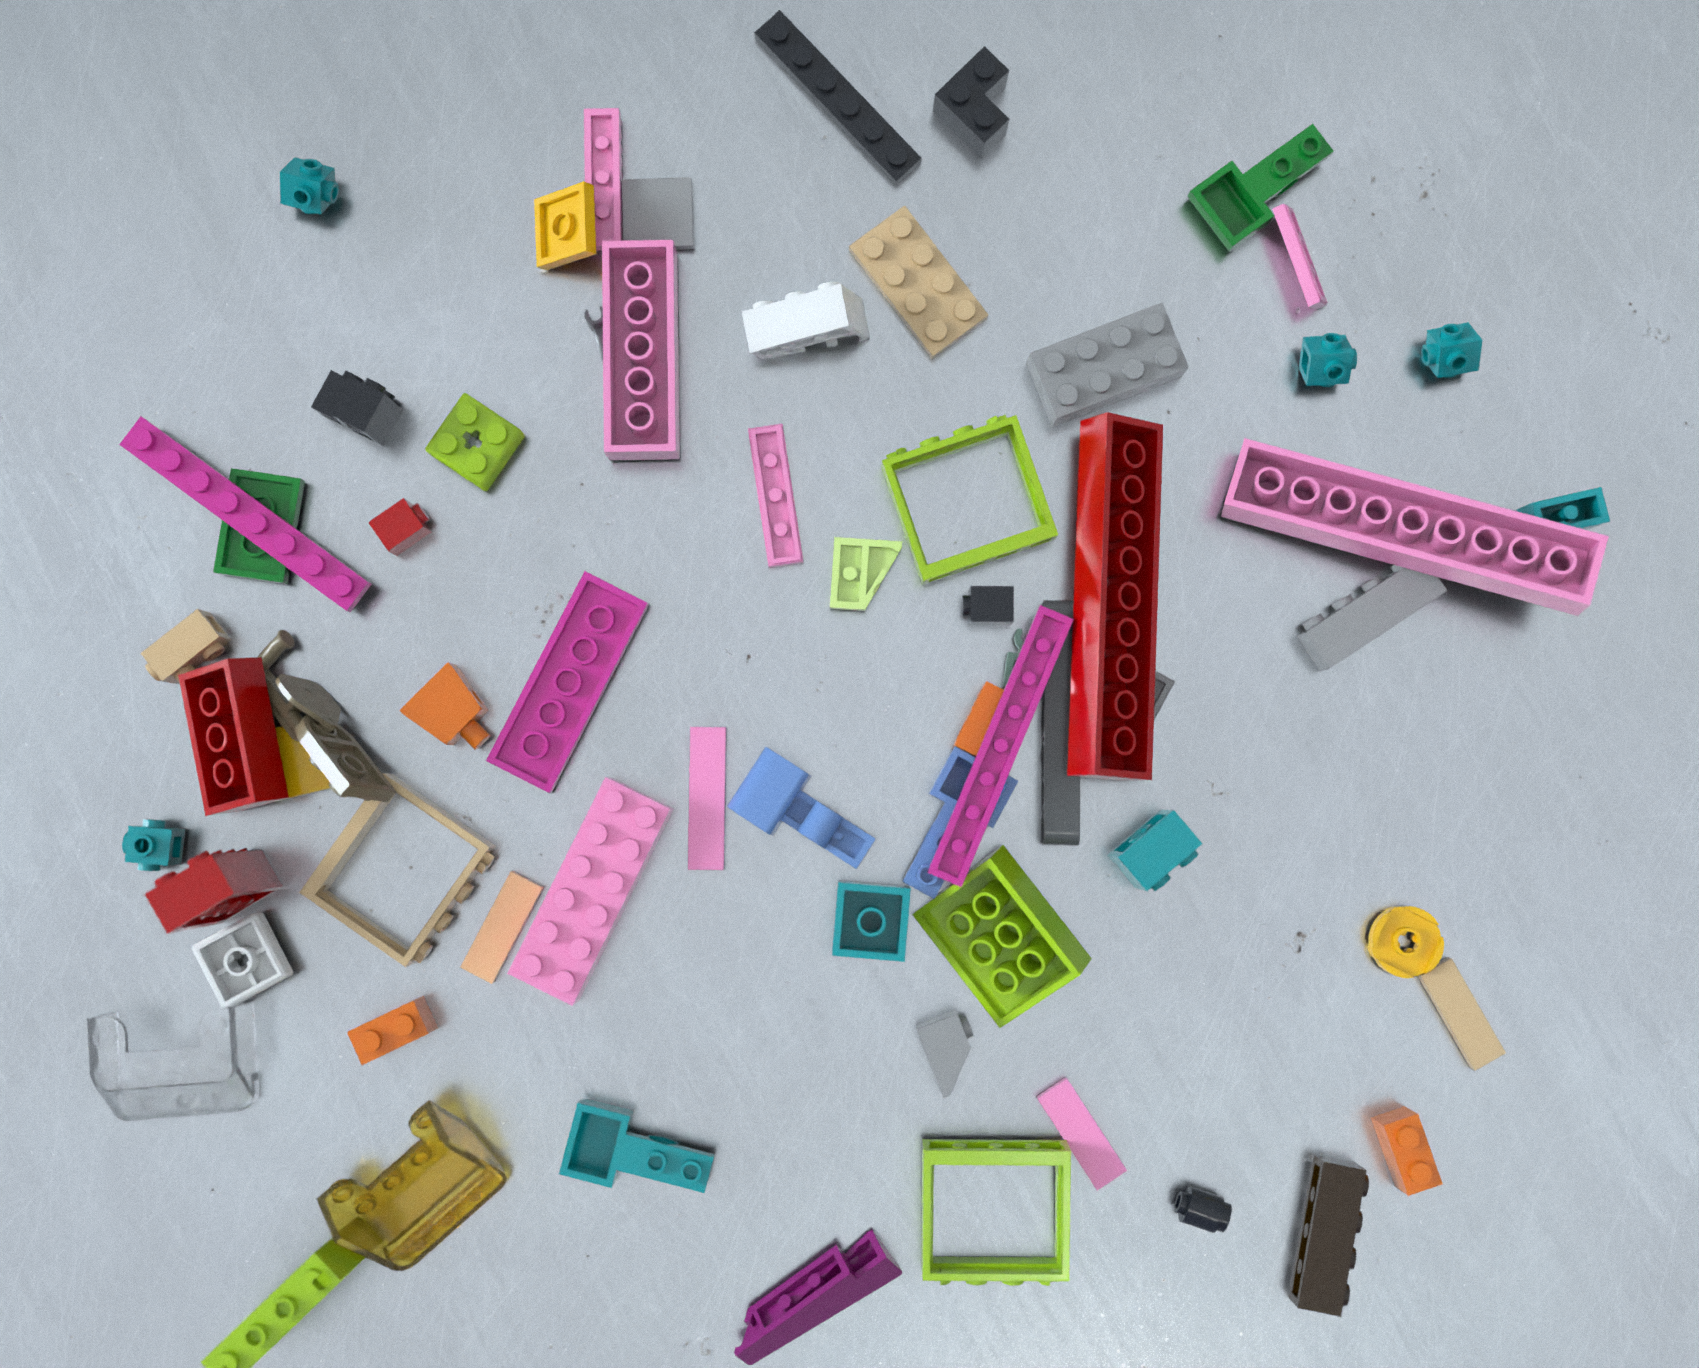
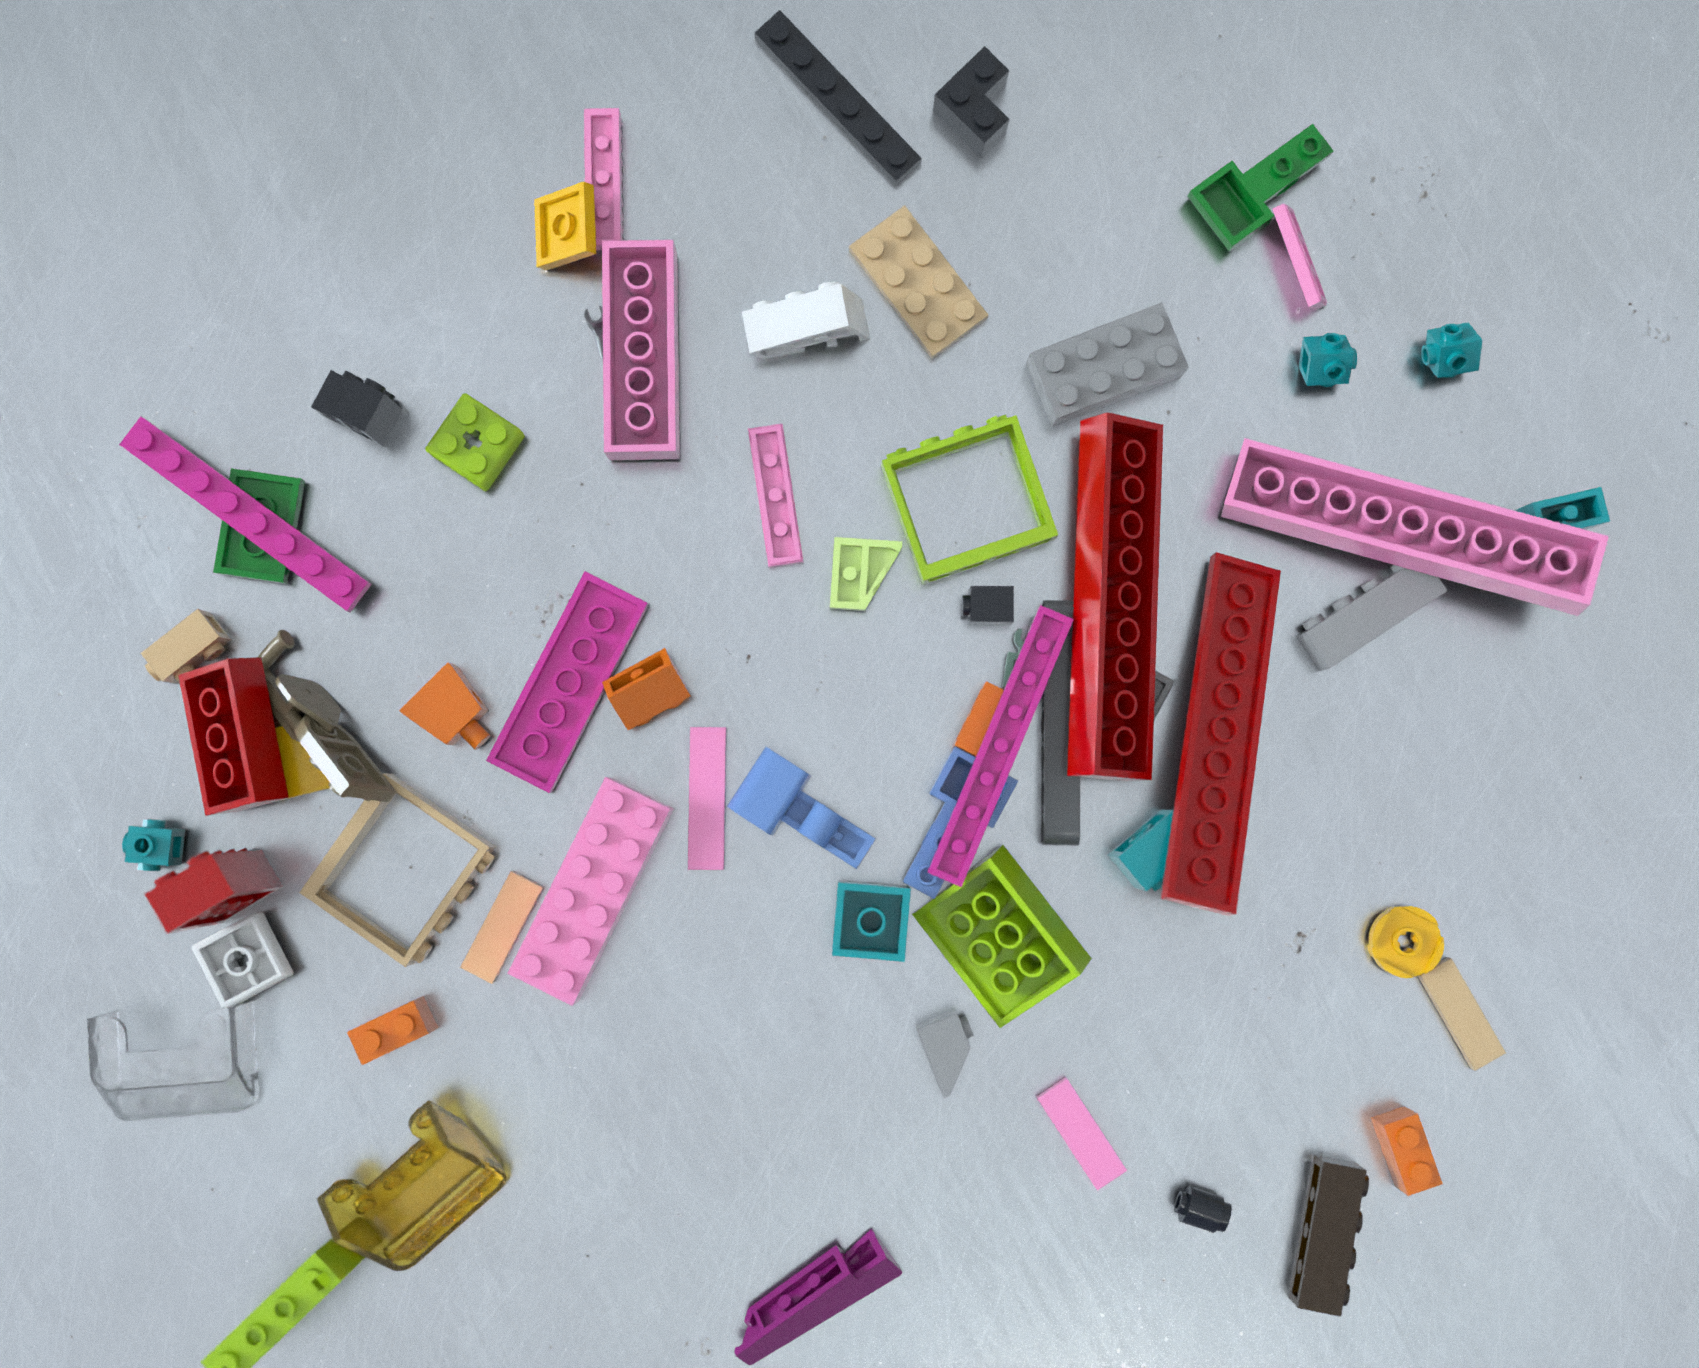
(308, 185): teal brick -> none
(401, 526): red brick -> none
(603, 1146): teal plate -> none
(646, 689): none -> orange brick
(659, 210): light grey tile -> none
(1009, 1270): lime window -> none
(1221, 736): none -> red plate

